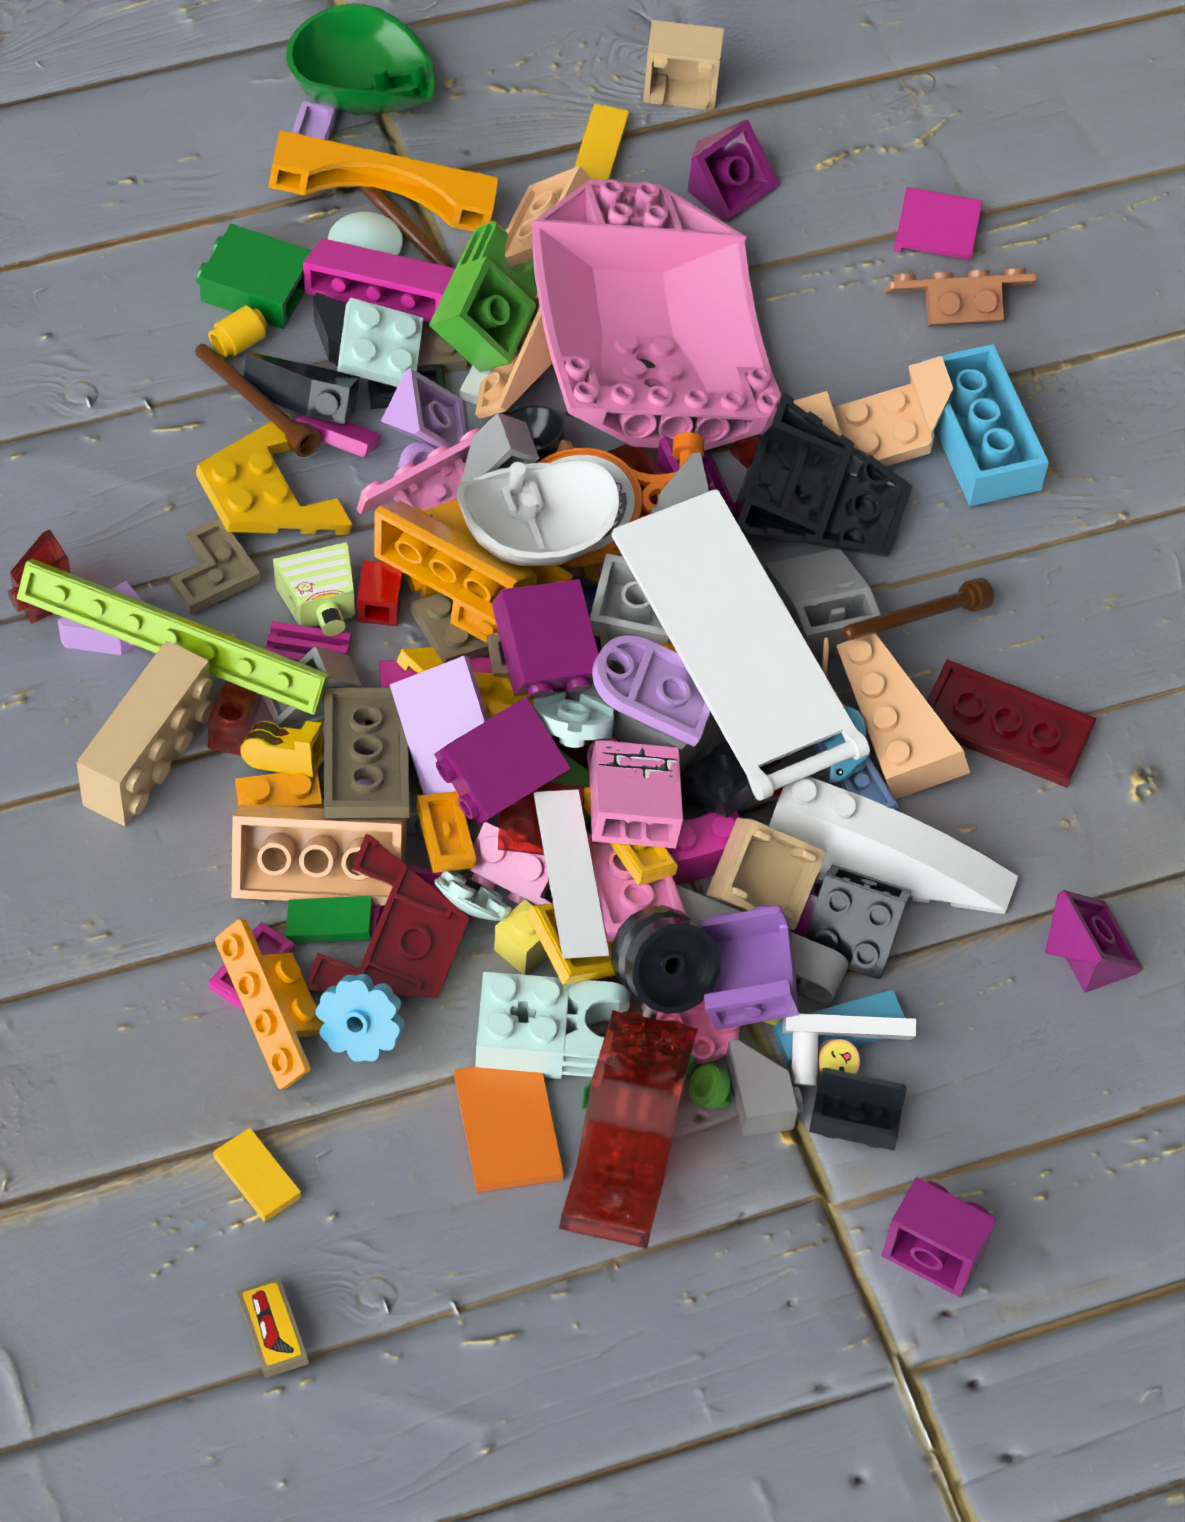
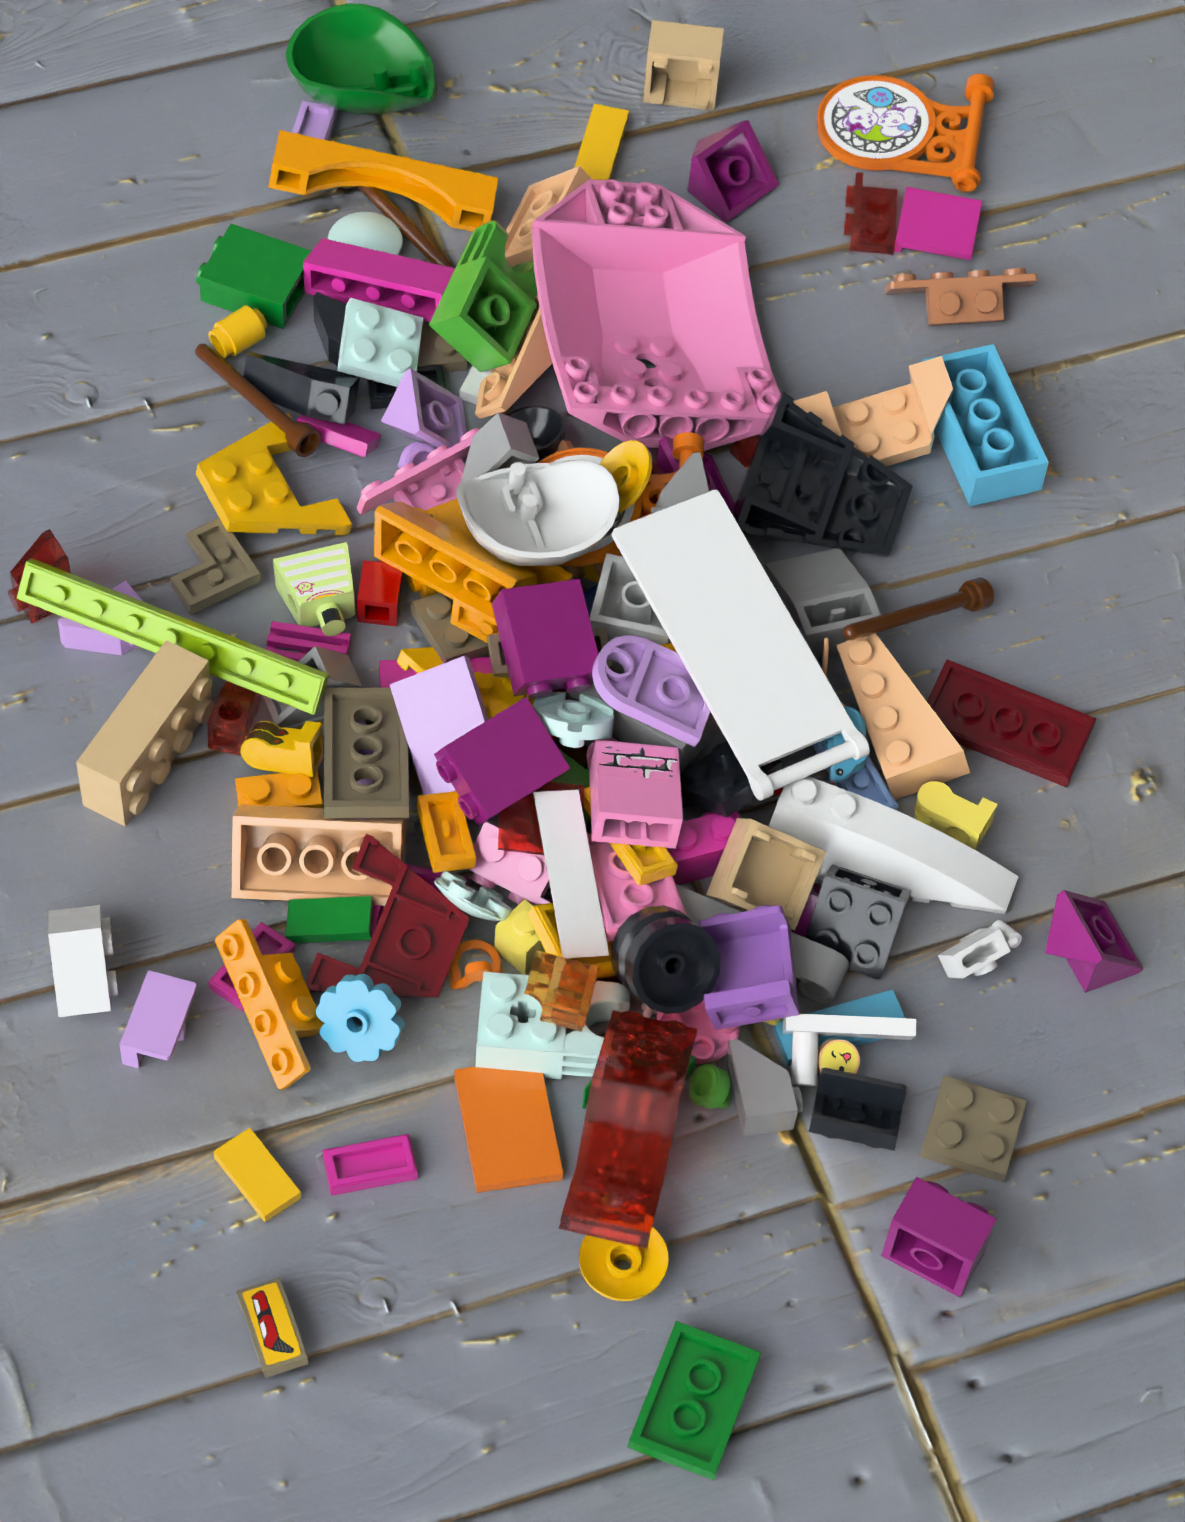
(78, 952): none -> white brick
(157, 1018): none -> lavender panel
(370, 1164): none -> dark pink tile
(473, 970): none -> orange piece
(562, 989): none -> clear orange brick
(631, 469): none -> yellow dish
(646, 1272): none -> yellow dish
(694, 1400): none -> green plate
(871, 217): none -> clear red bracket
(891, 124): none -> piece
(953, 814): none -> light yellow leg
(973, 1128): none -> dark tan plate
(979, 950): none -> white piece

